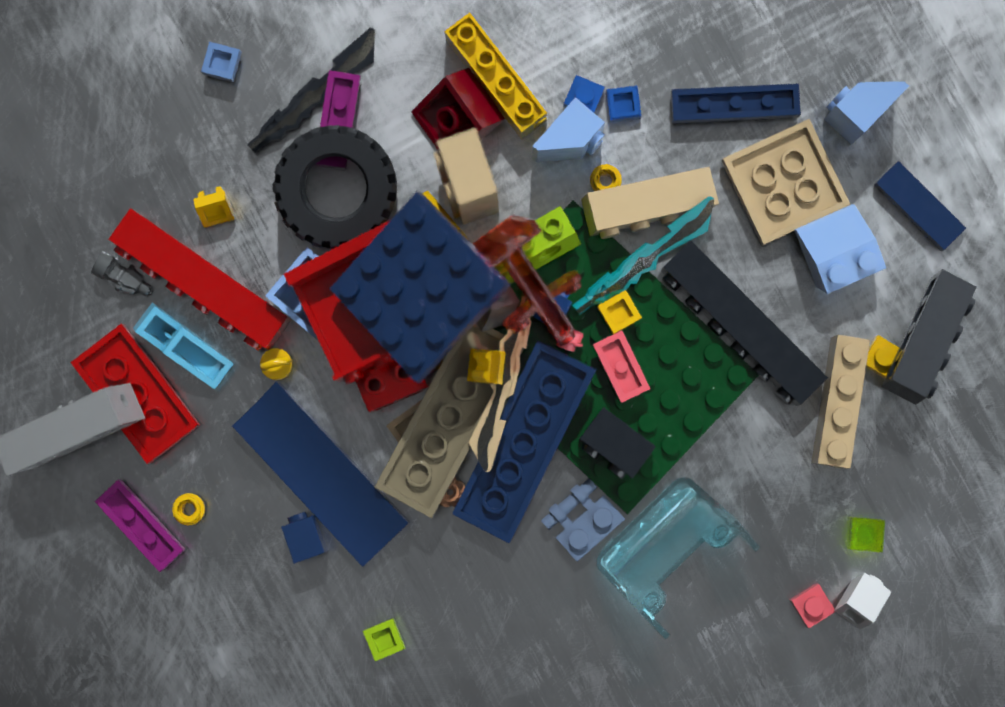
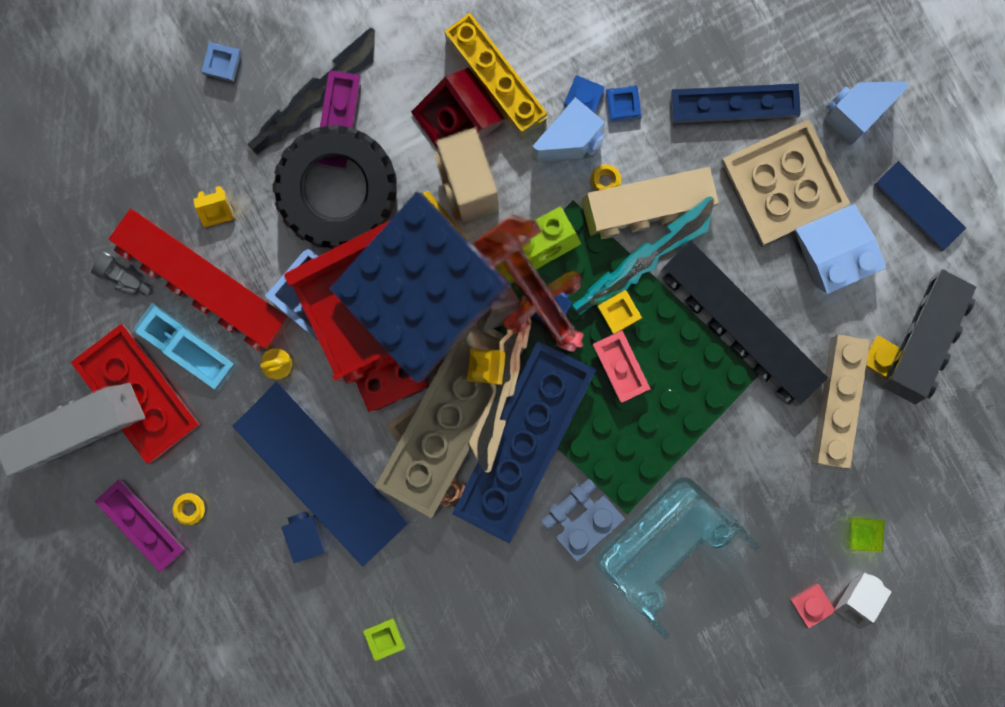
(616, 443): black brick -> none

